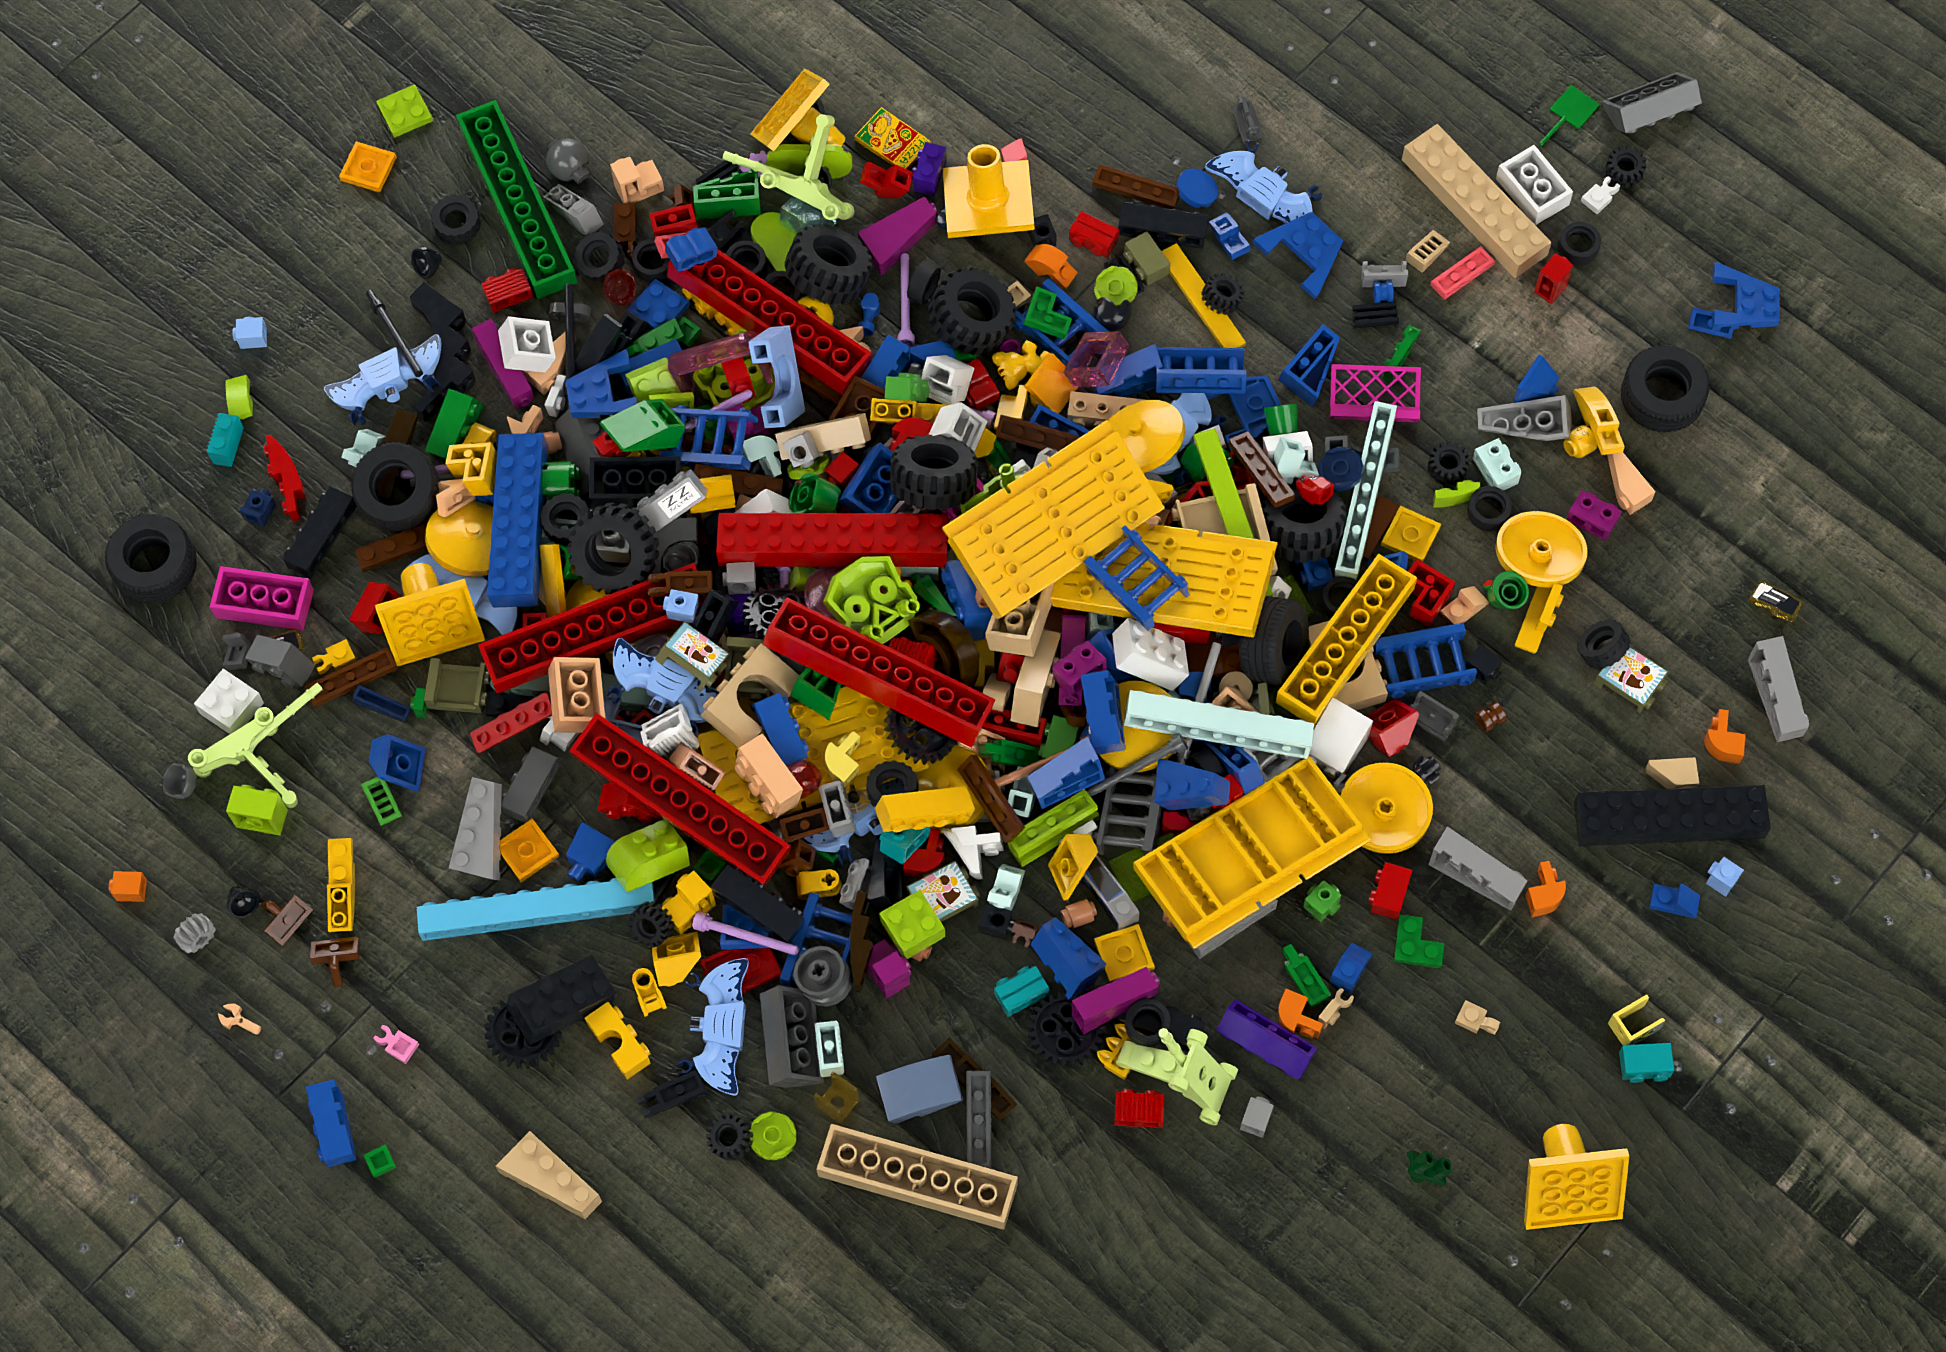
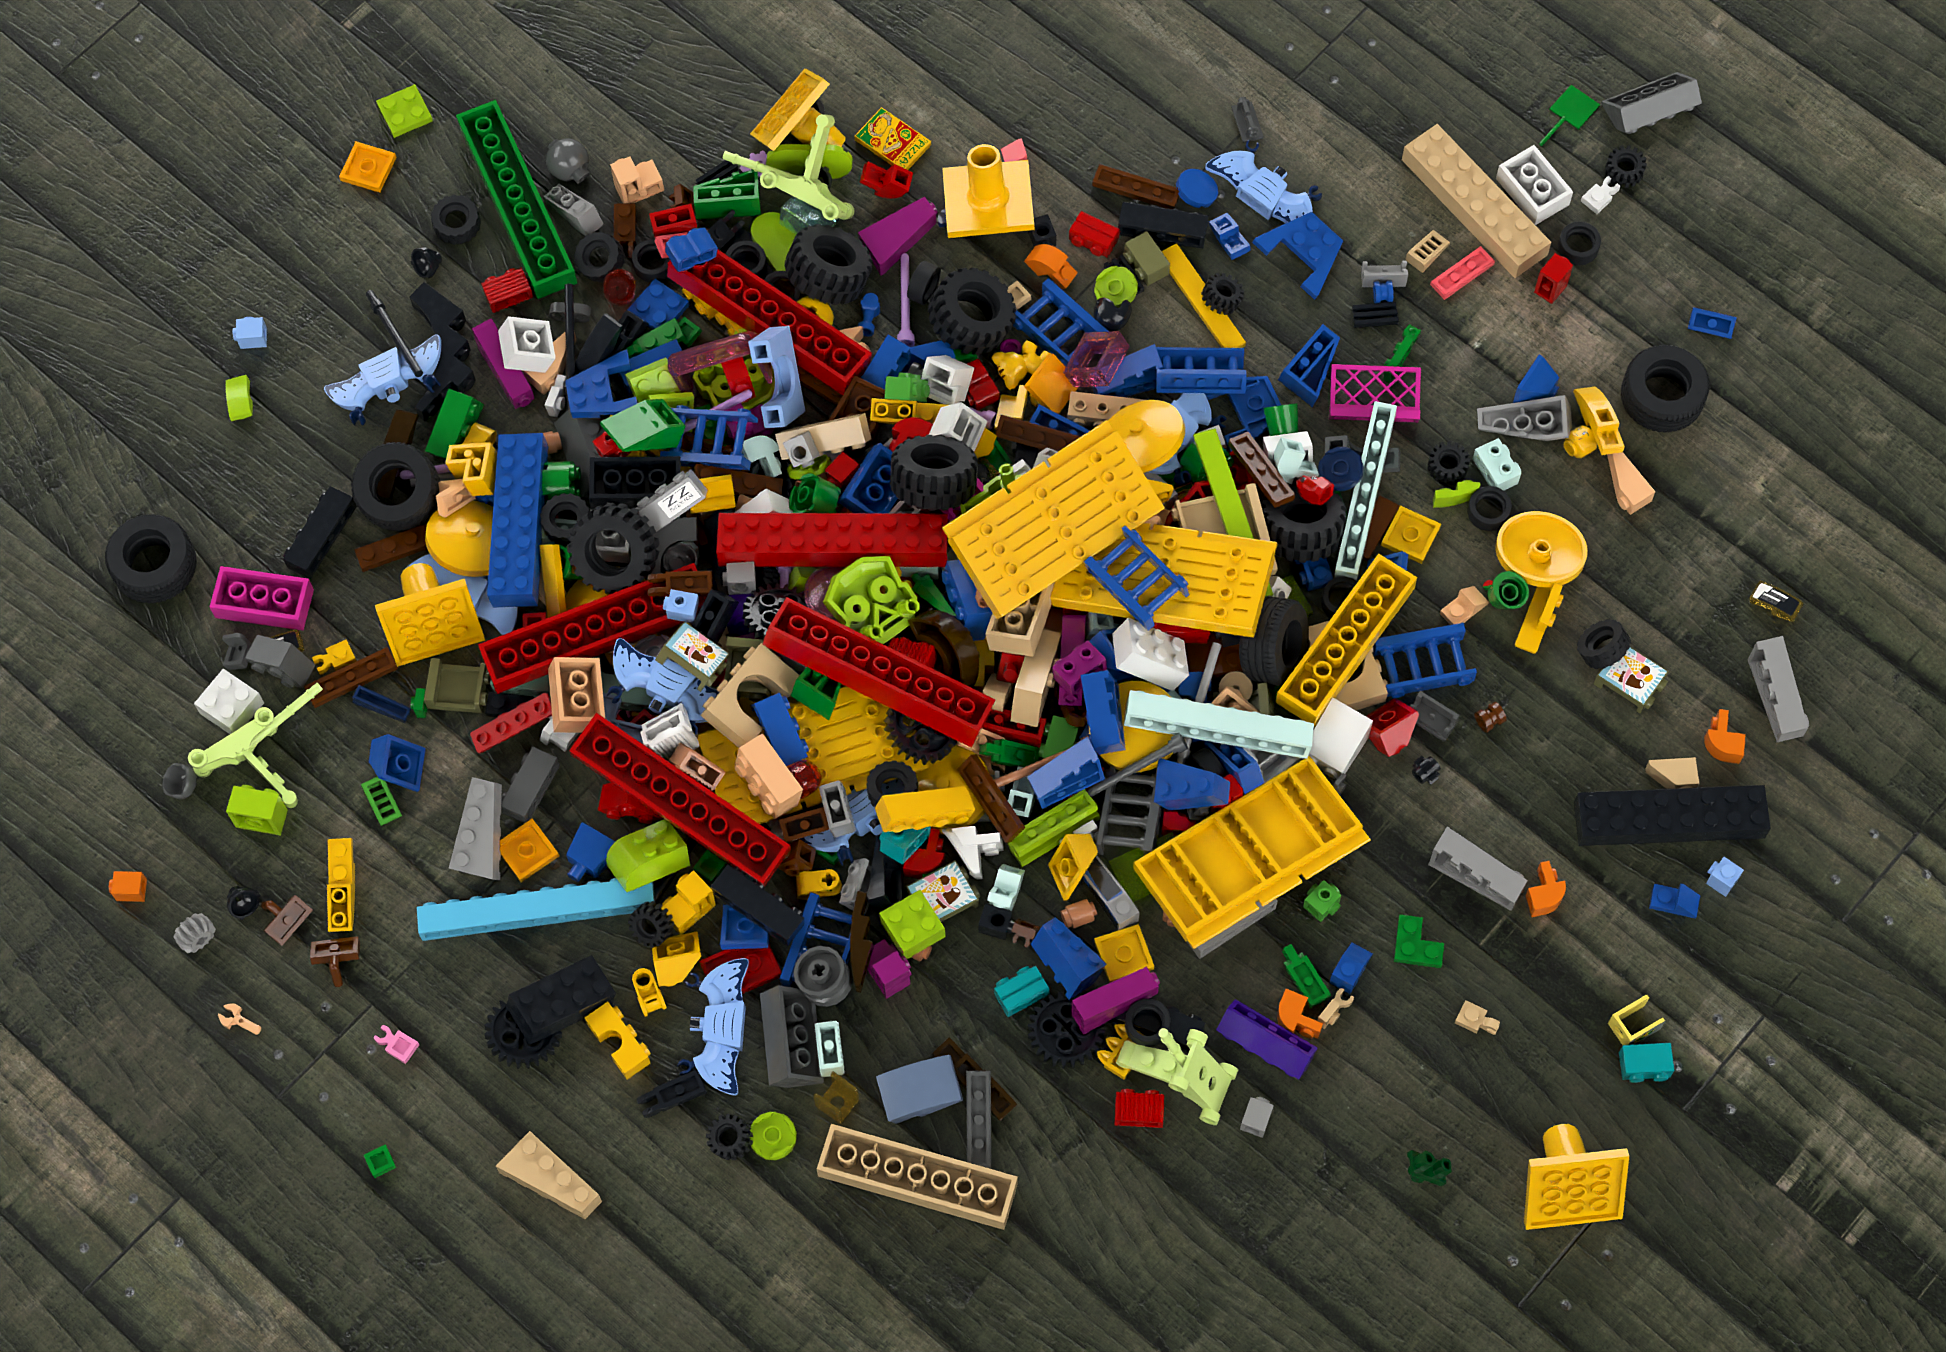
(225, 439): teal brick -> none
(259, 512): dark blue brick -> none
(286, 475): red slope -> none
(331, 1123): blue wedge -> none
(364, 442): light aqua brick -> none
(365, 613): red brick -> none
(530, 421): light nougat slope -> none
(703, 922): lavender piece -> none
(839, 763): light yellow brick -> none
(858, 800): piece -> none
(929, 169): dark purple brick -> none
(1043, 318): green plate -> none
(1390, 806): yellow dish -> none
(1390, 891): red brick -> none
(1432, 592): red brick -> none
(1486, 664): black brick -> none
(1594, 515): magenta brick -> none
(1755, 300): blue wing -> none

